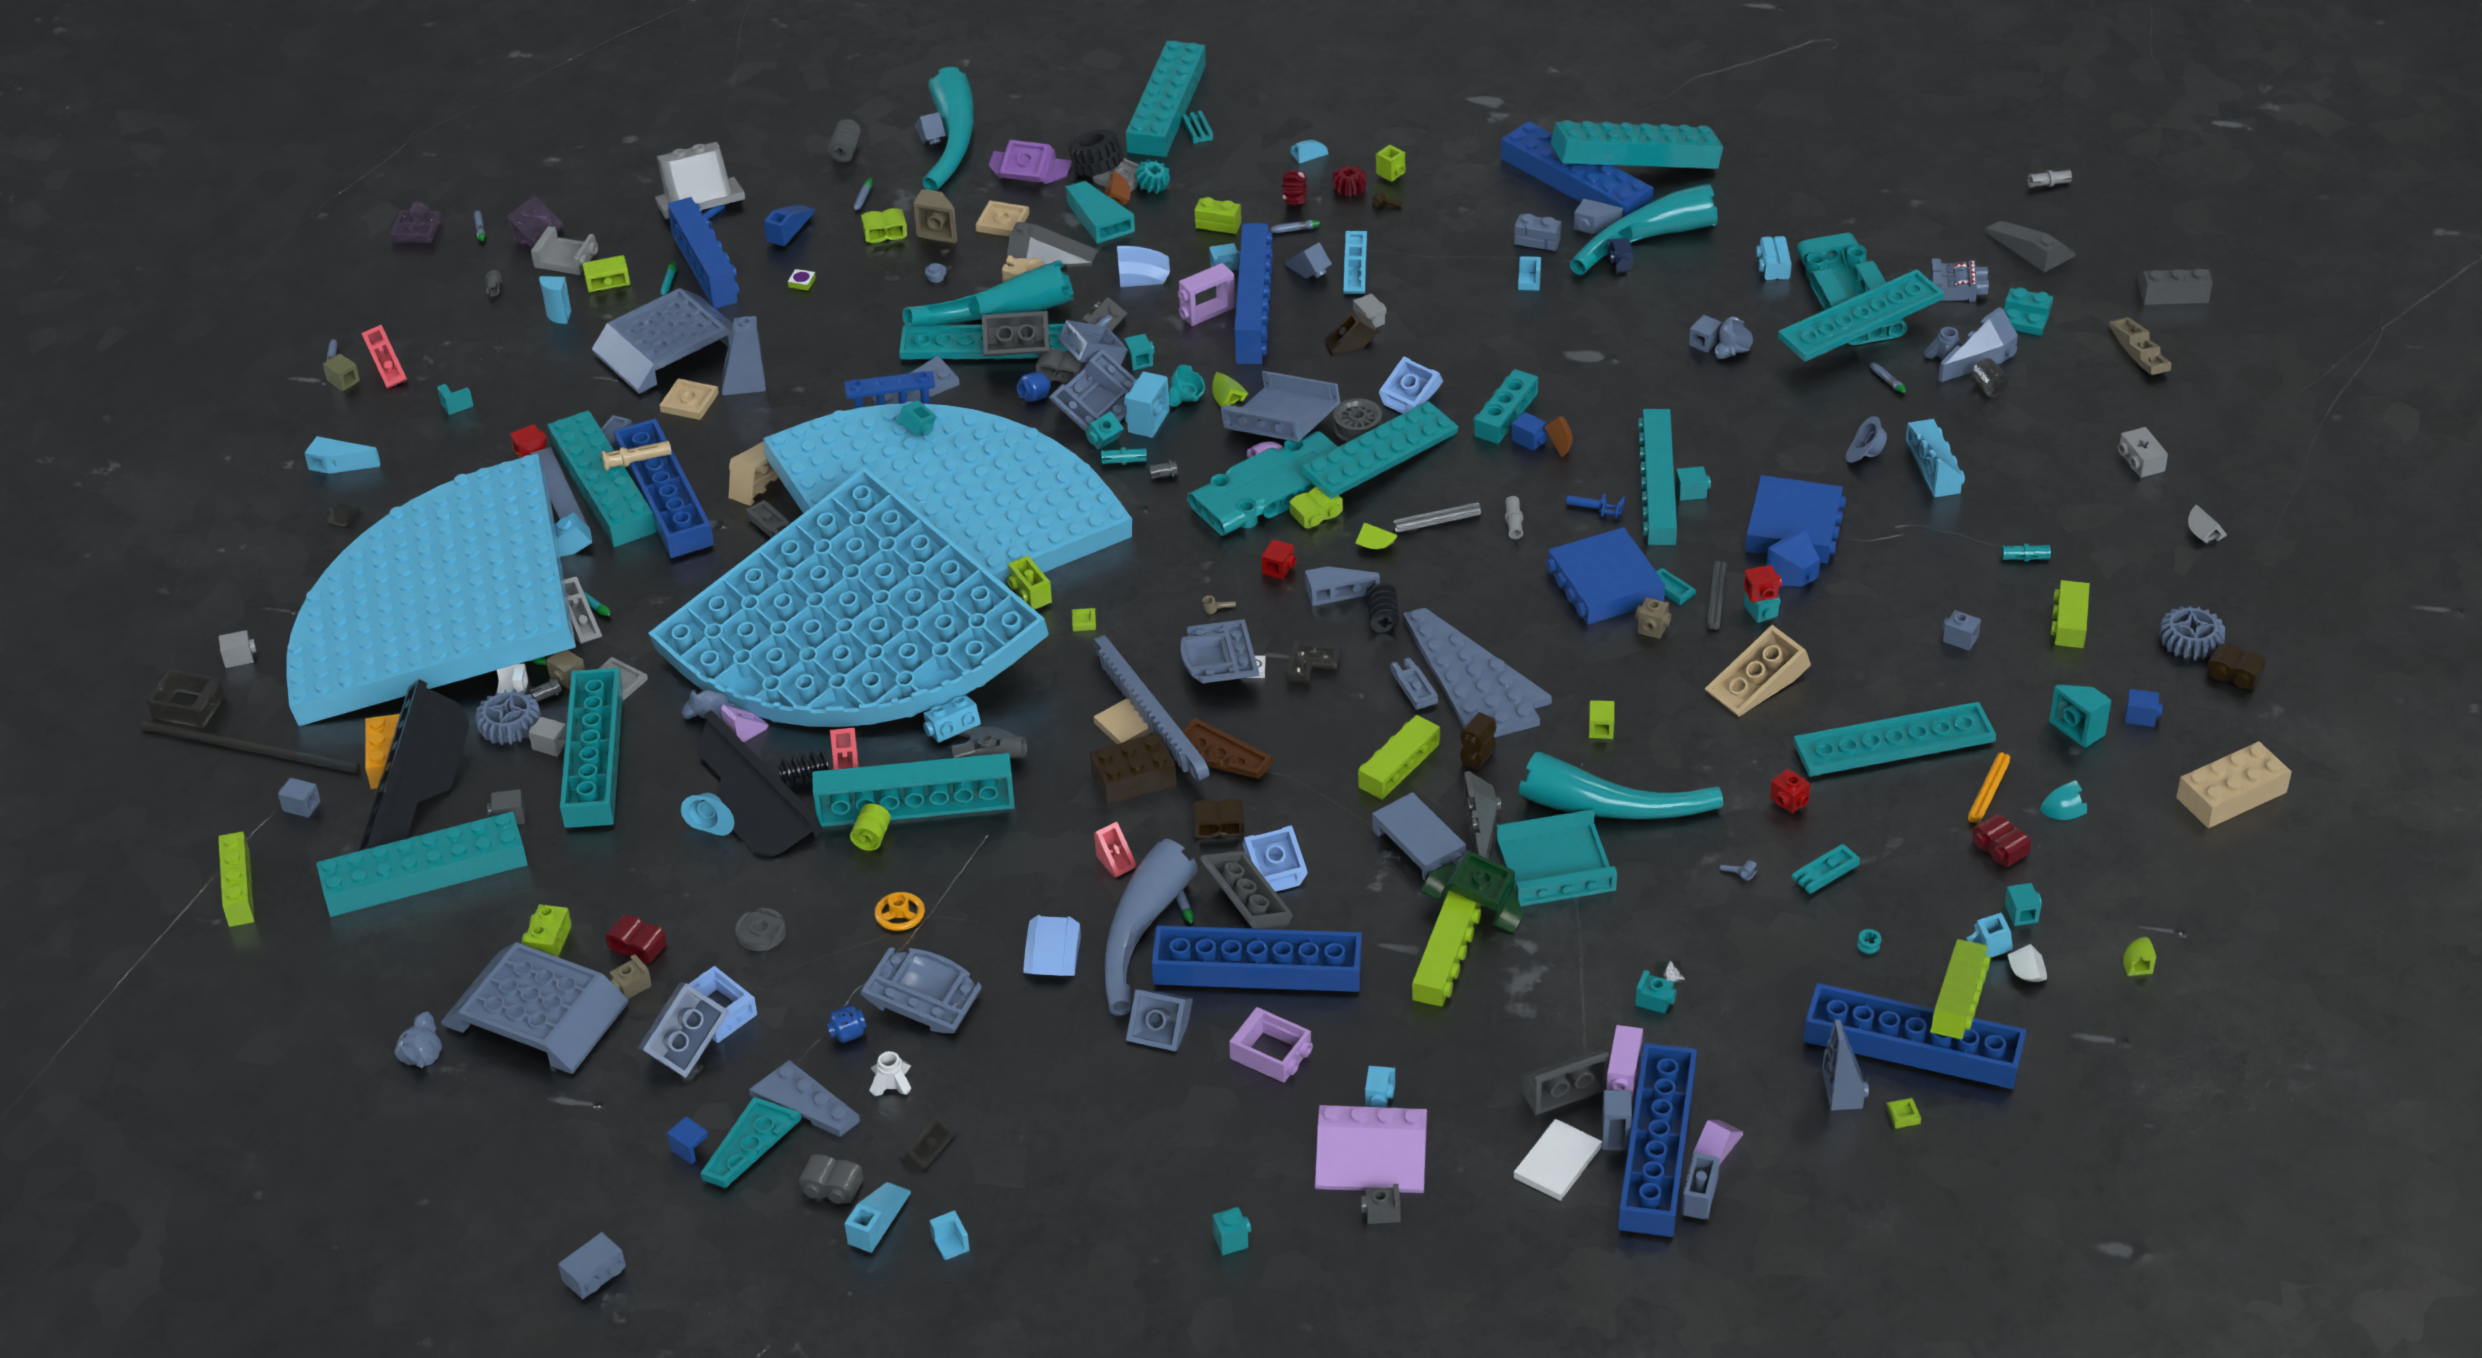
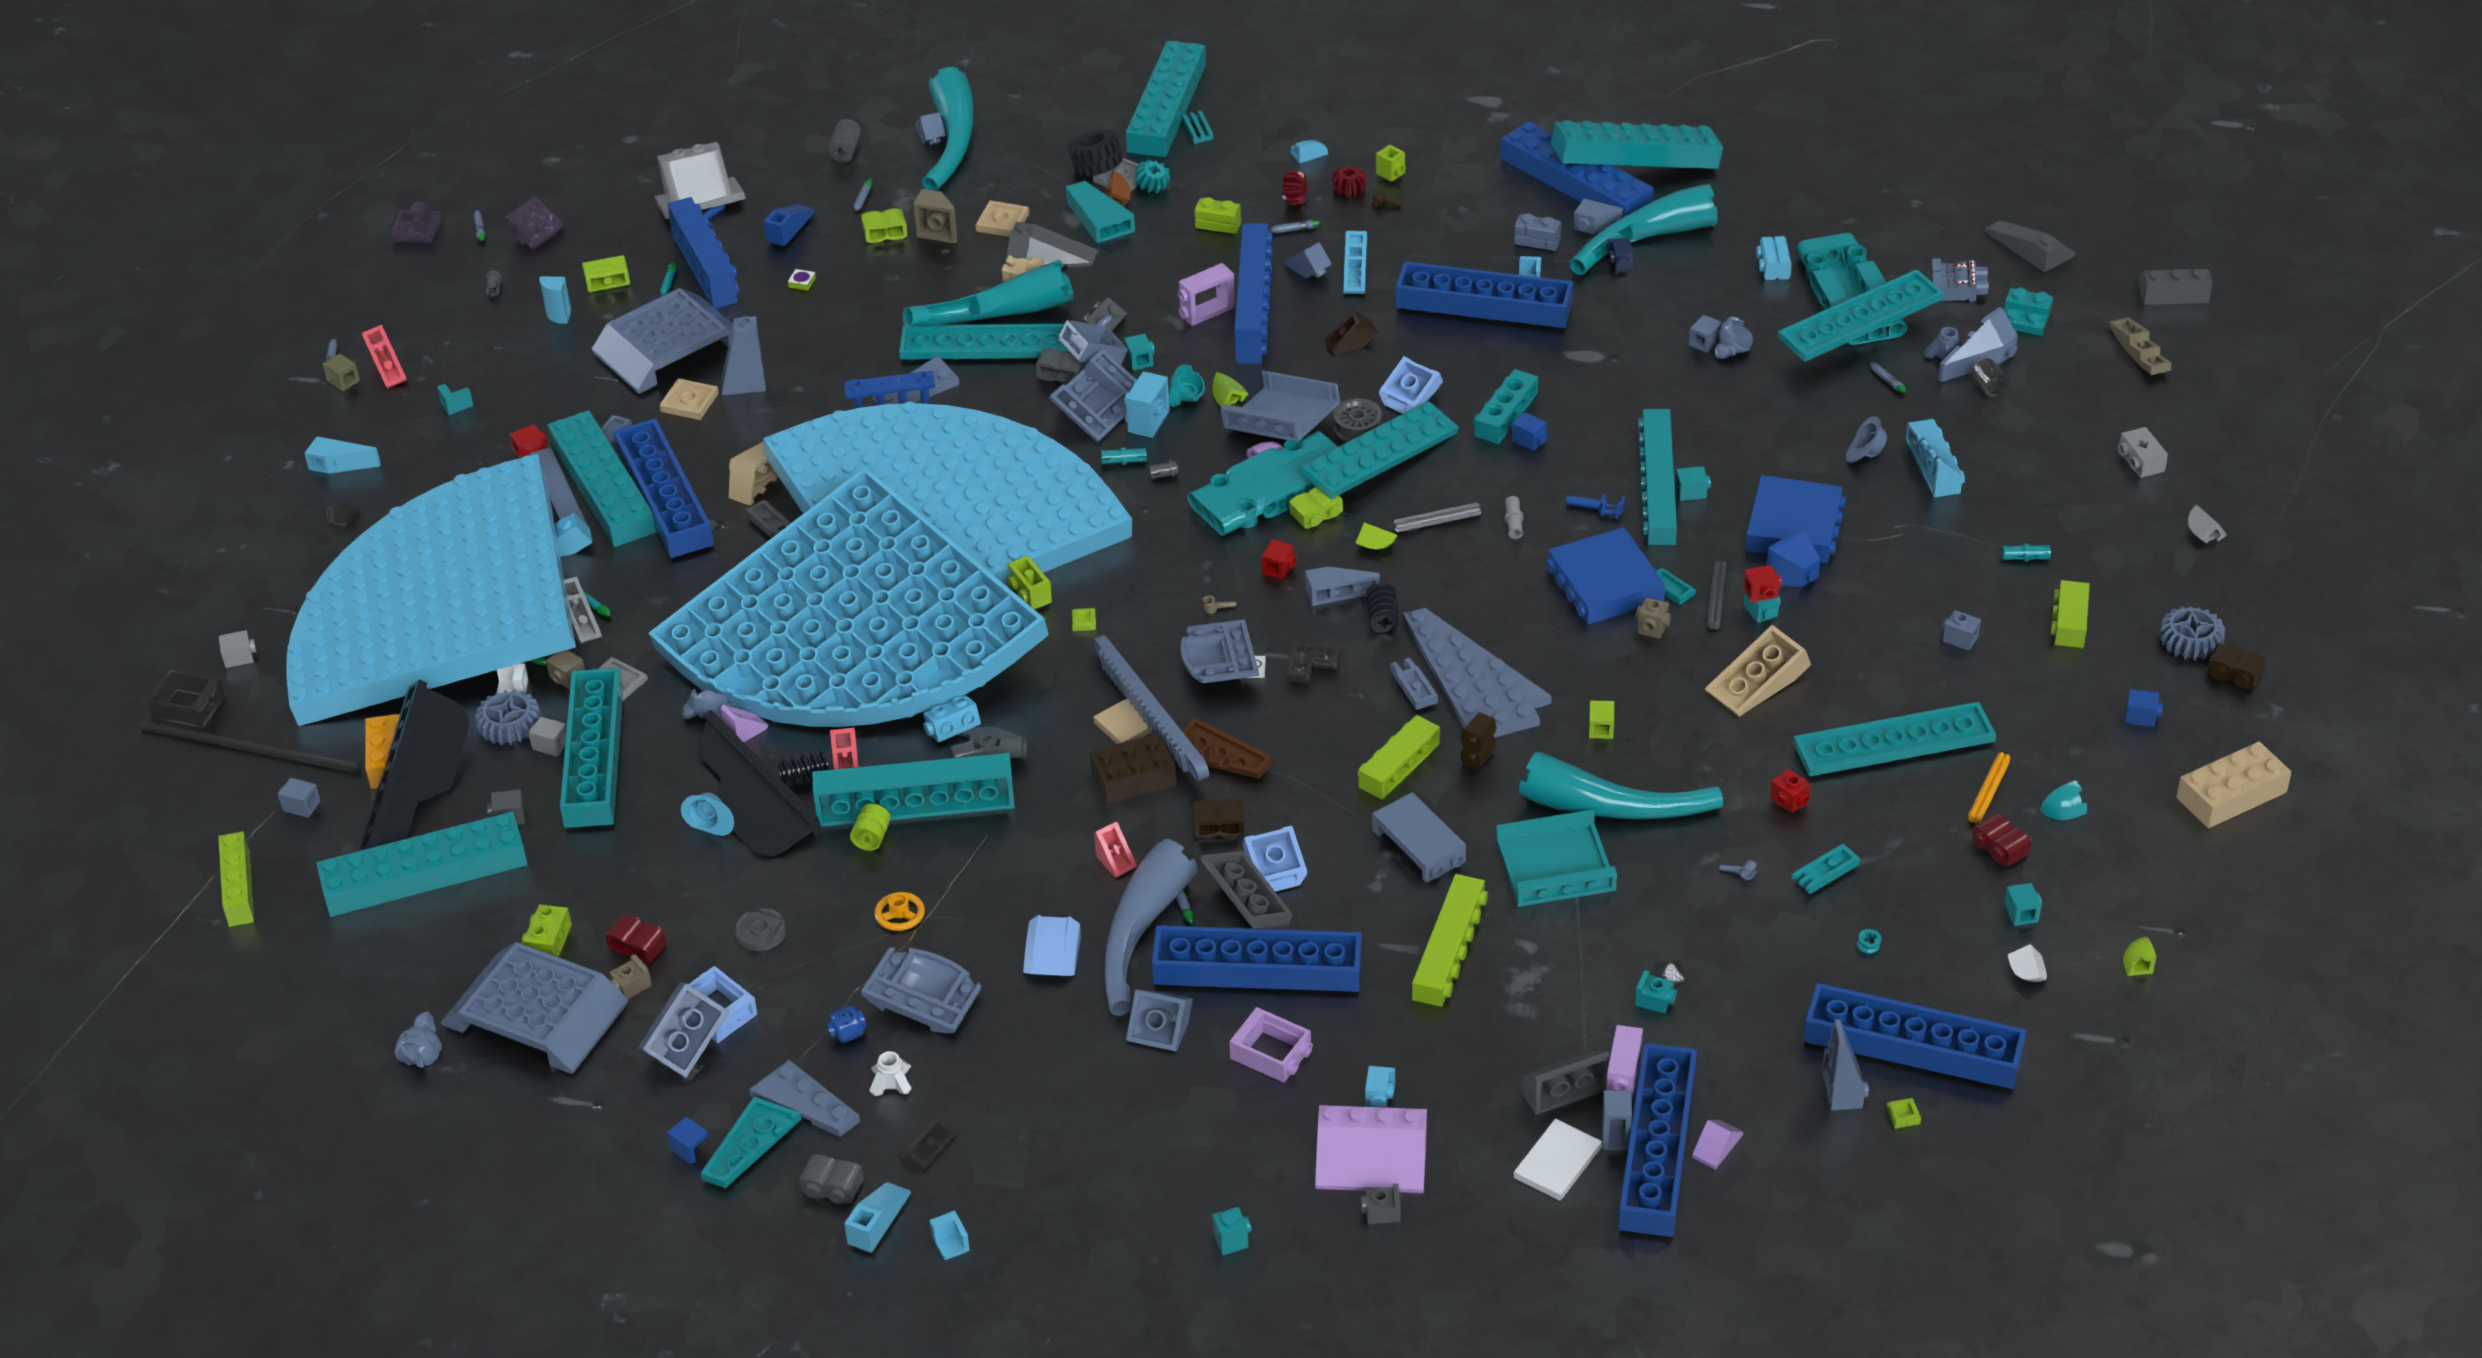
(546, 690): dark grey pin -> none
(561, 253): light grey panel -> none
(592, 1265): sand blue brick -> none
(626, 456): tan pin -> none
(917, 418): teal brick -> none
(935, 272): sand blue plate -> none
(1016, 333): dark grey slope -> none
(1029, 162): medium lavender piece -> none
(1033, 386): blue head -> none
(1104, 430): teal brick -> none
(1141, 266): light blue slope -> none
(1225, 254): medium azure brick -> none
(1371, 308): light grey brick -> none
(1481, 812): dark grey wedge -> none
(1481, 882): dark green piece -> none
(1484, 294): none -> blue brick
(1560, 435): dark orange brick -> none
(1700, 1186): sand blue brick -> none
(1961, 989): lime brick -> none
(1994, 933): medium azure brick -> none
(2049, 178): light grey pin -> none
(2080, 713): teal slope -> none

